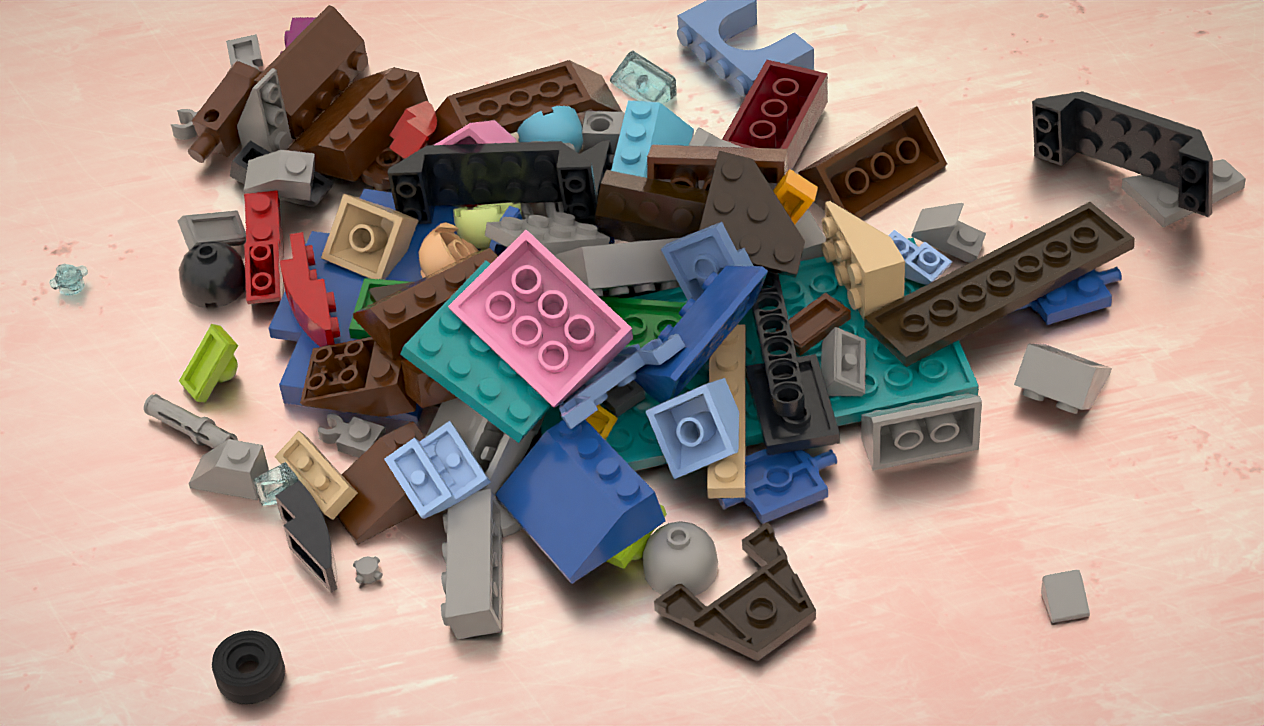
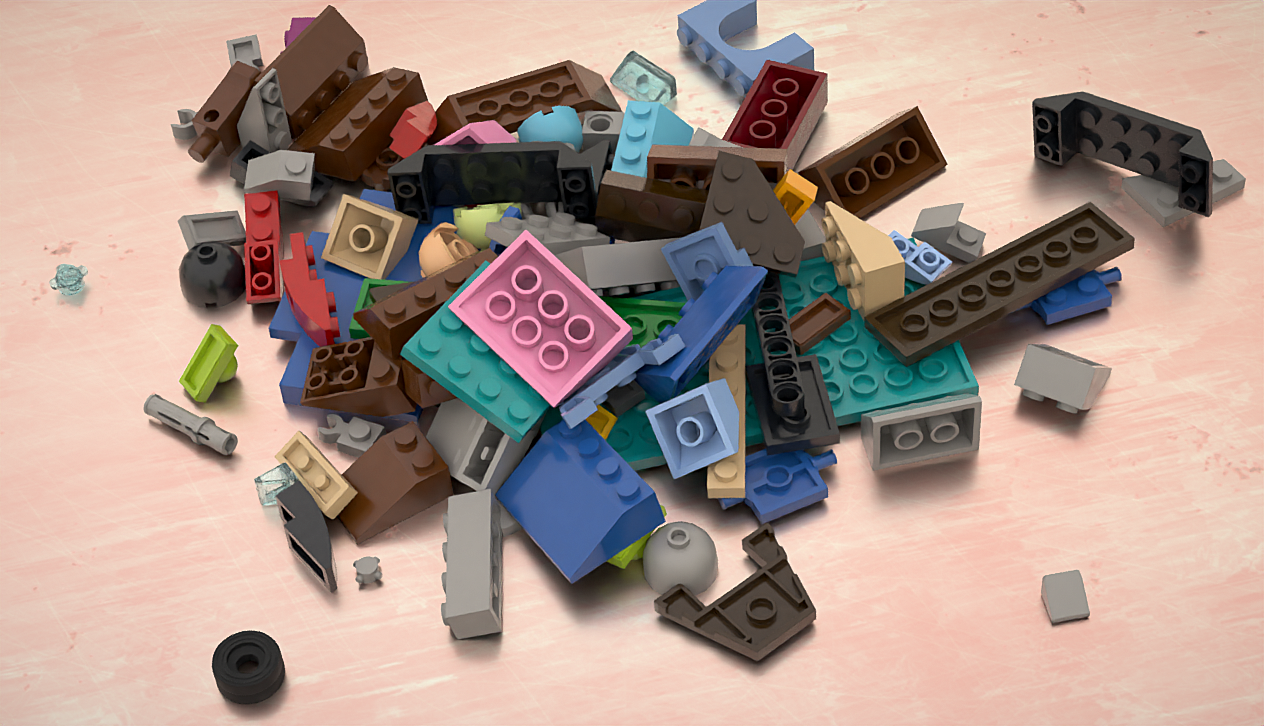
(231, 469): light grey slope -> none
(437, 470): light blue slope -> none
(843, 363): light grey slope -> none

